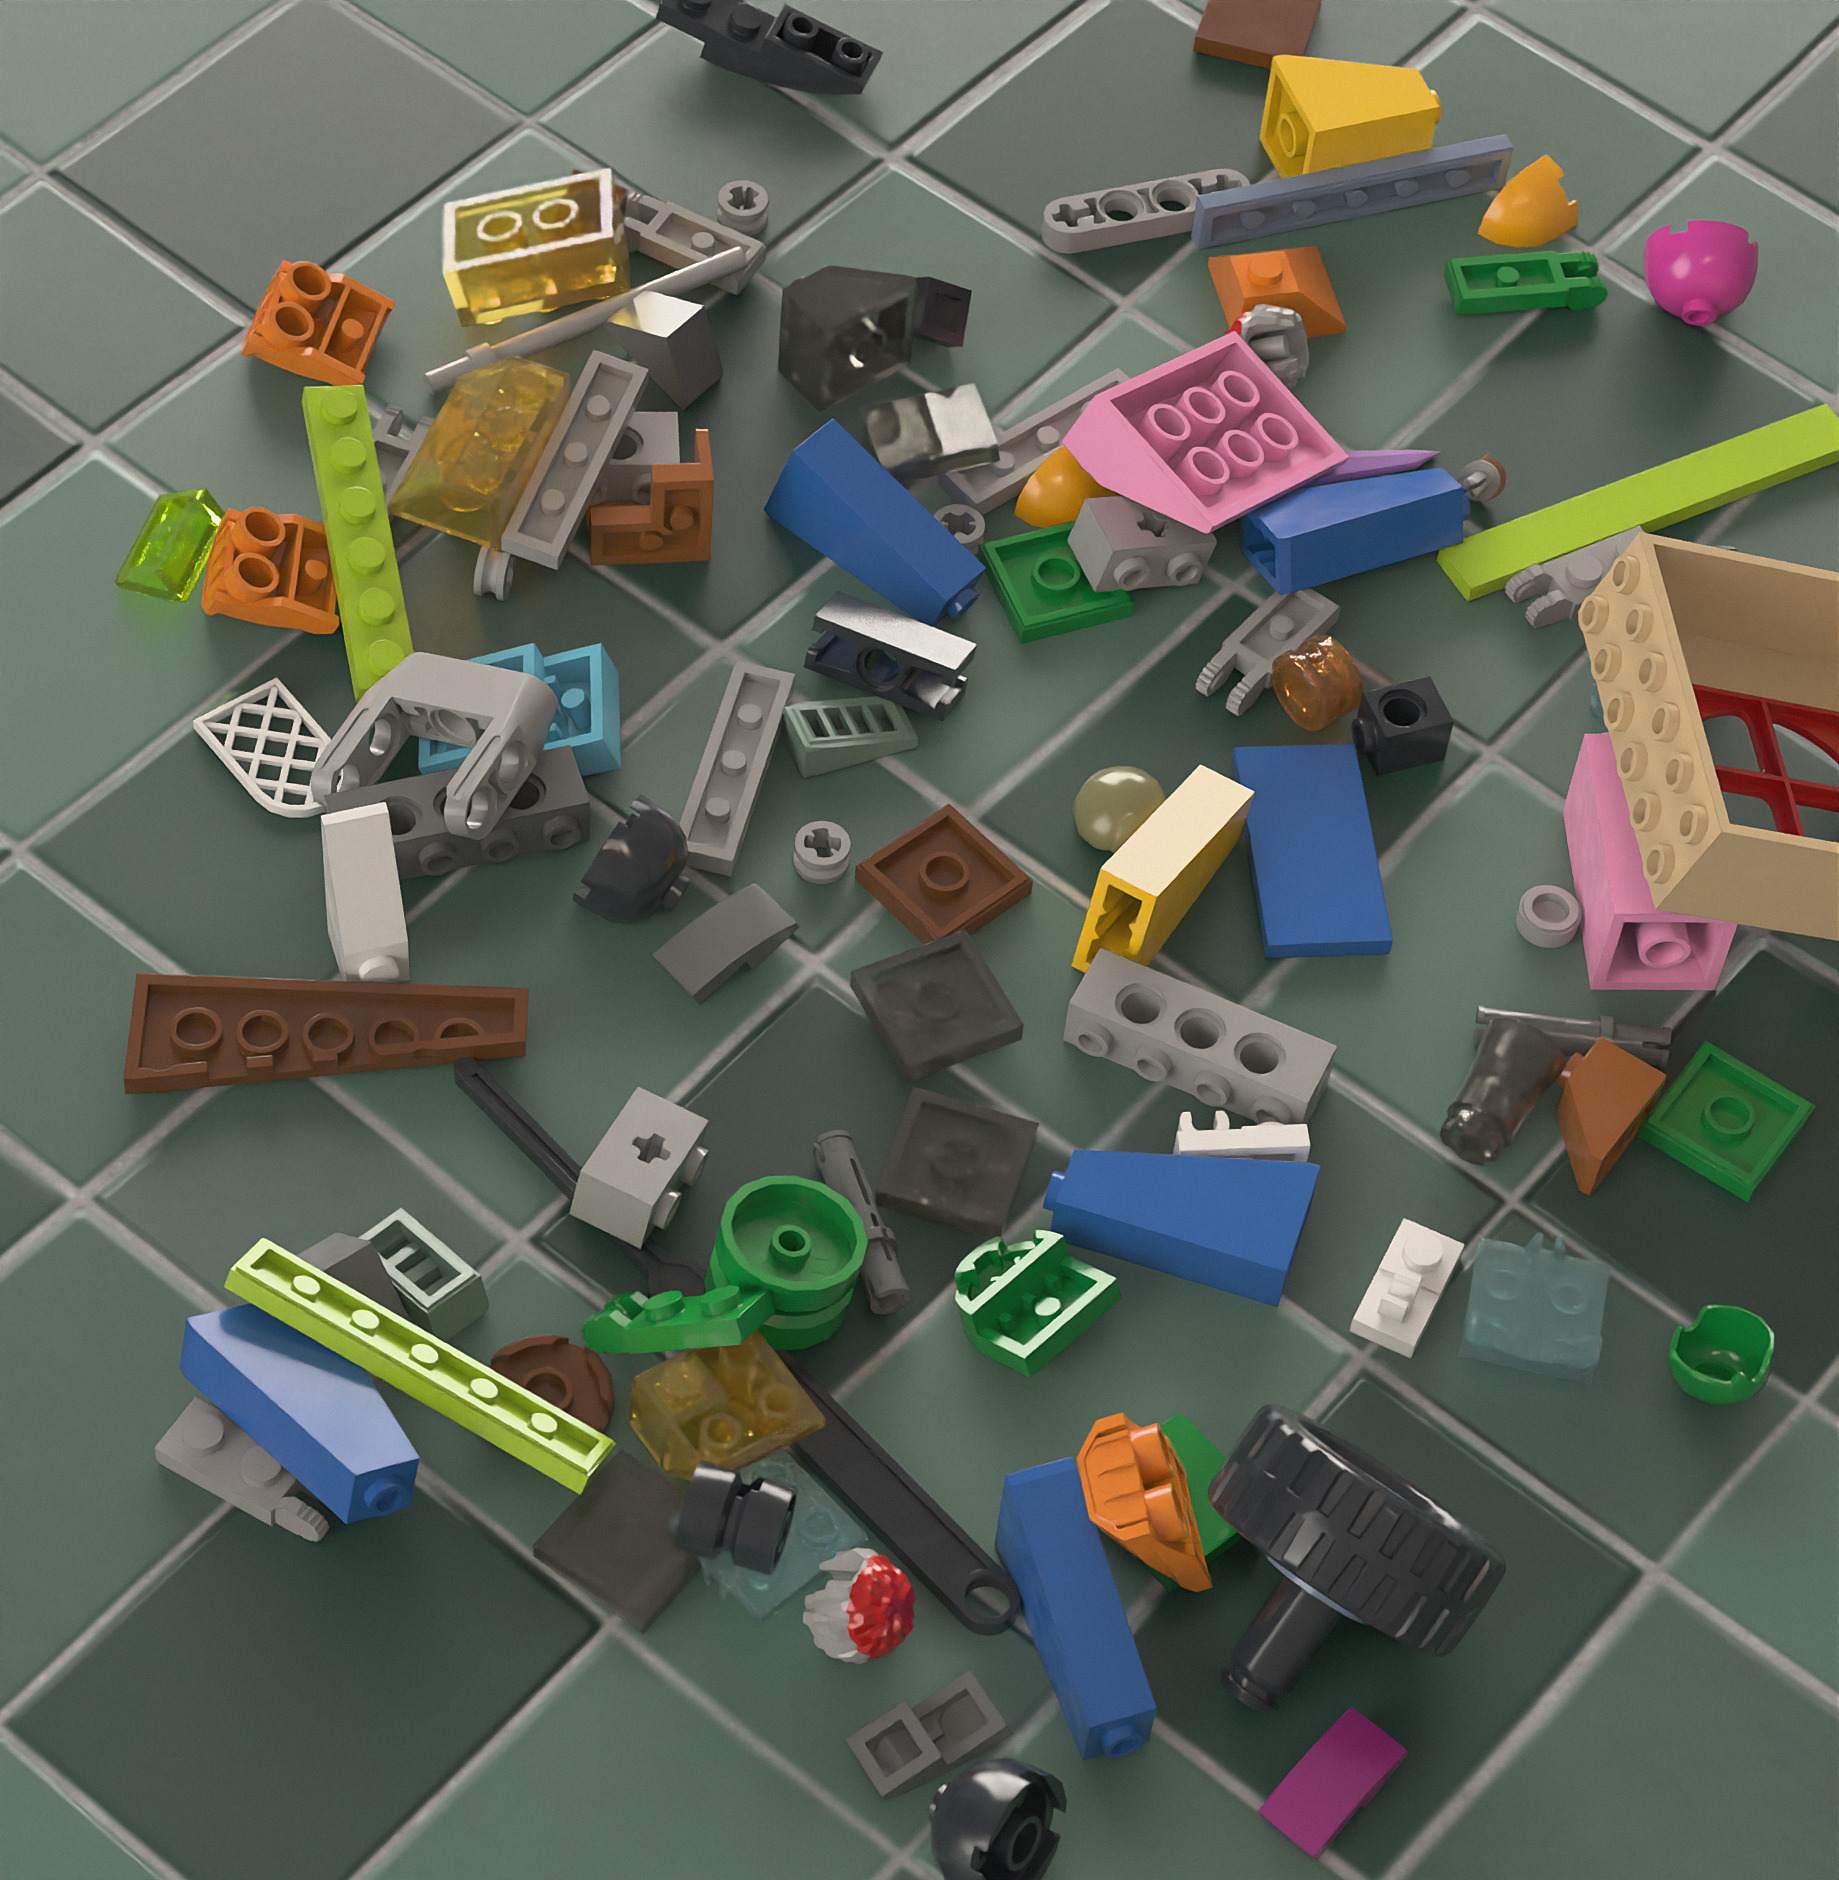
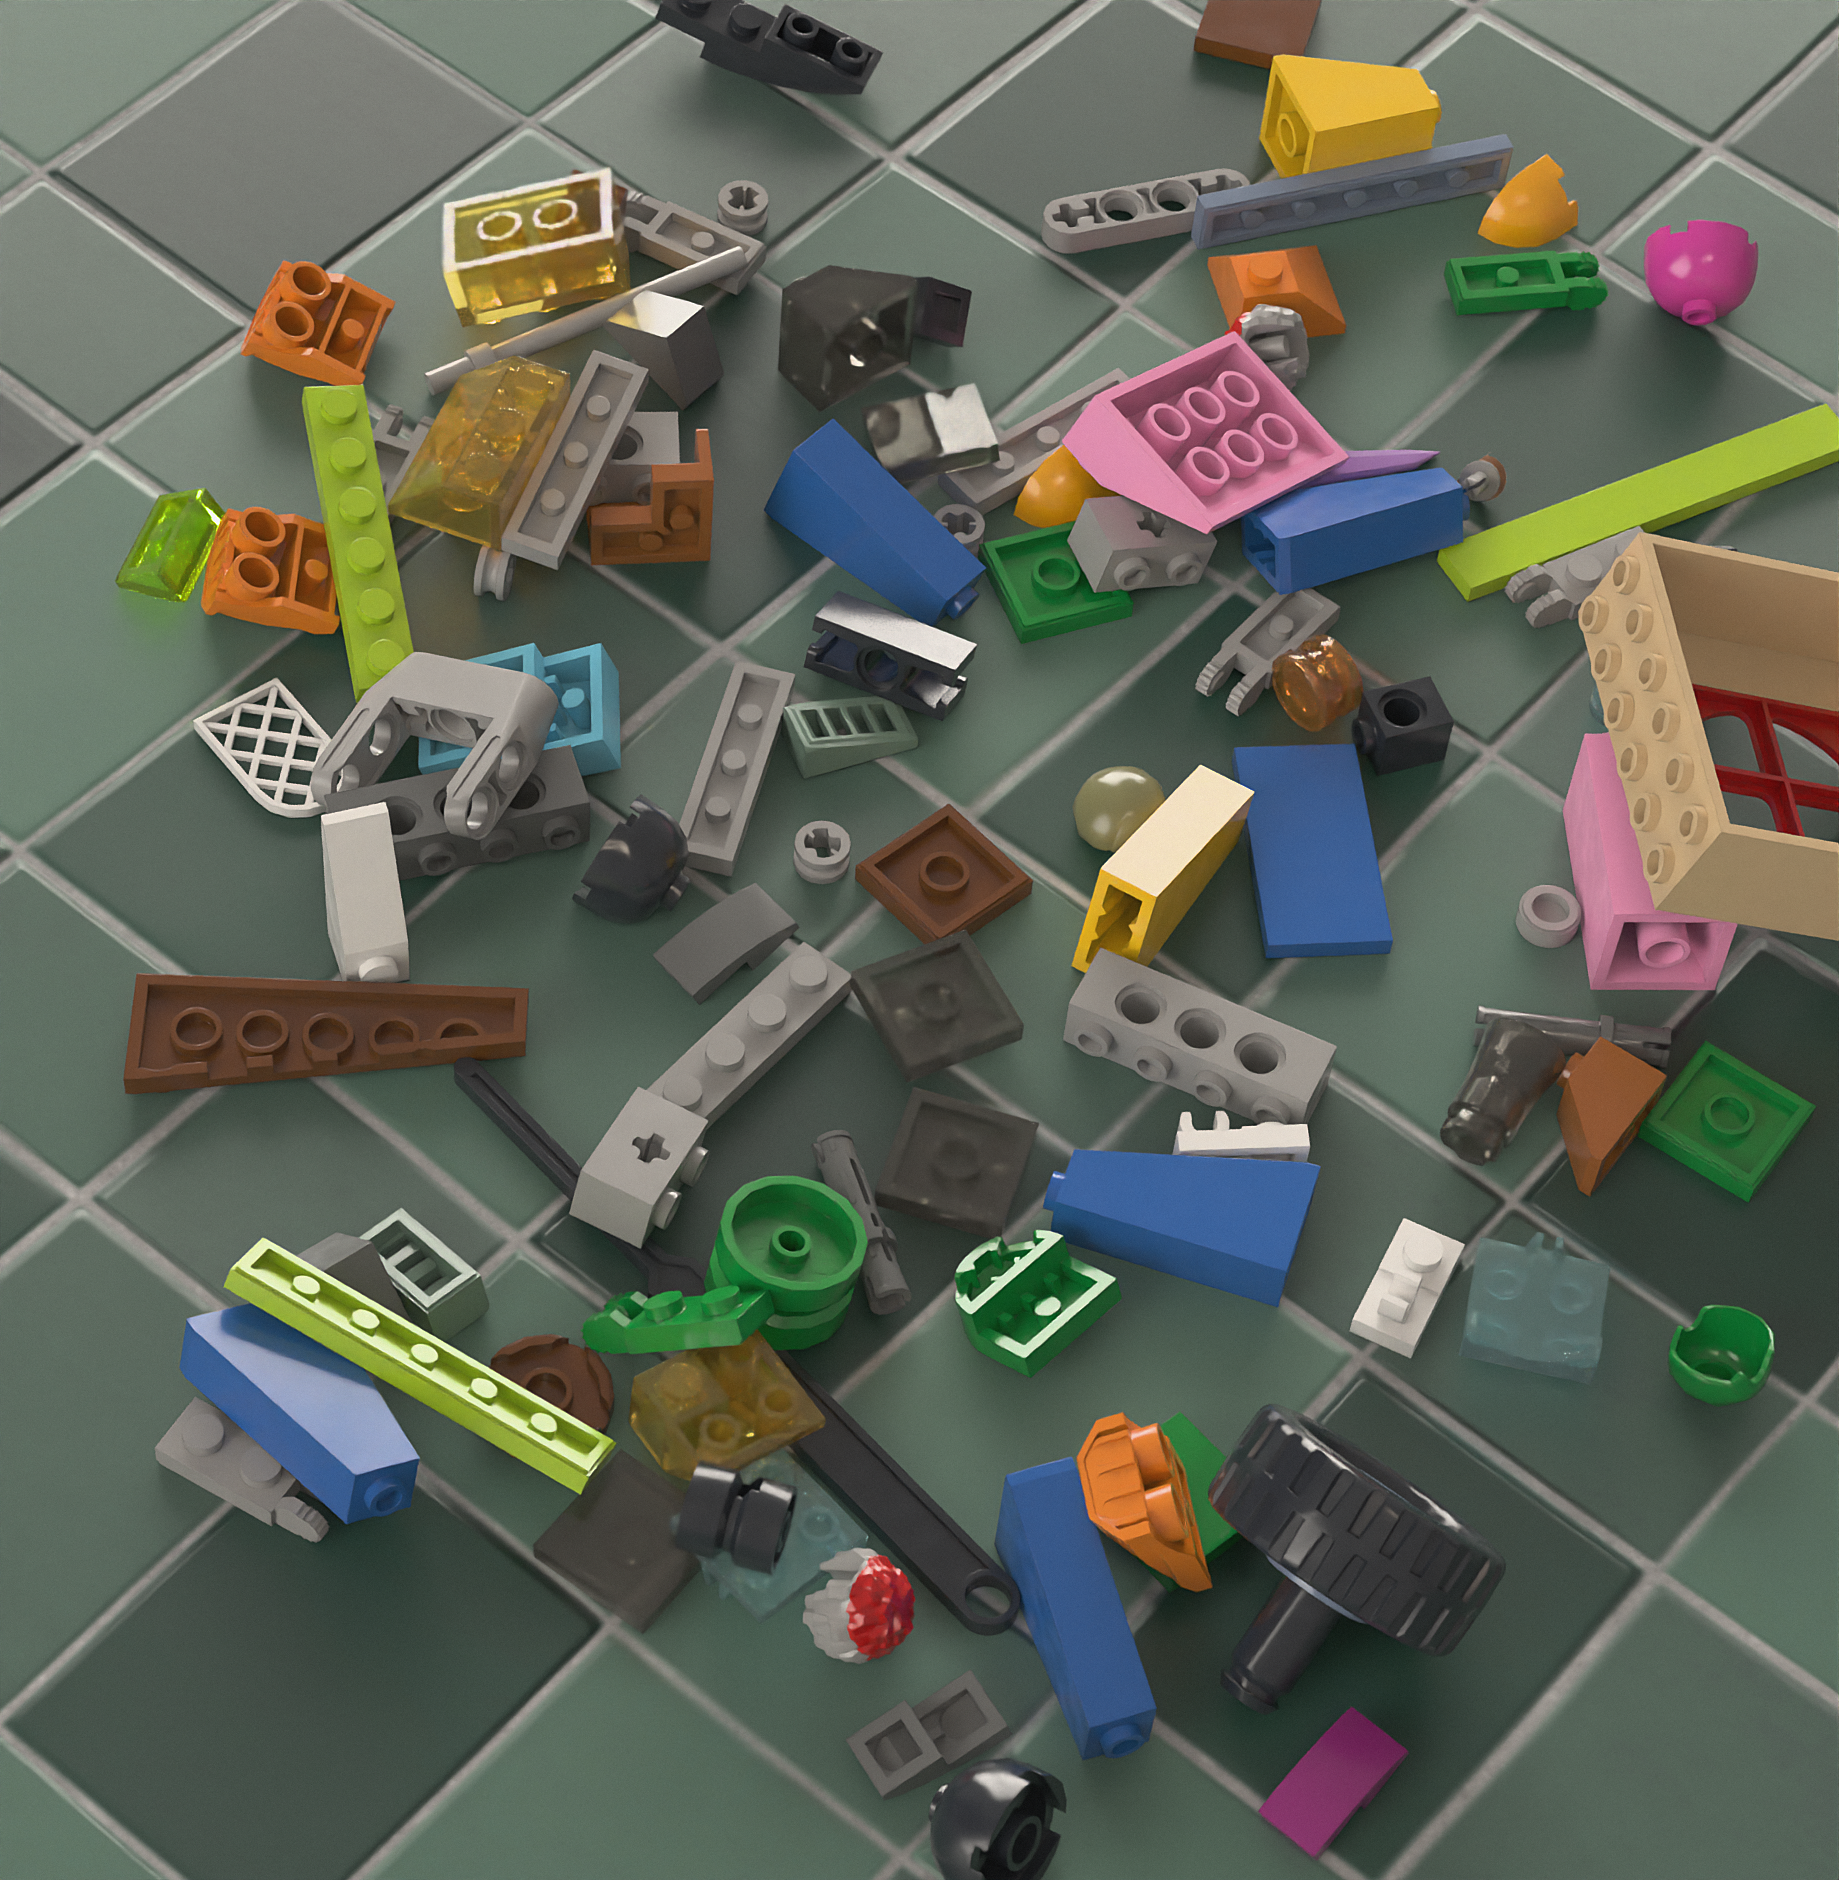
(754, 1034): none -> light grey plate

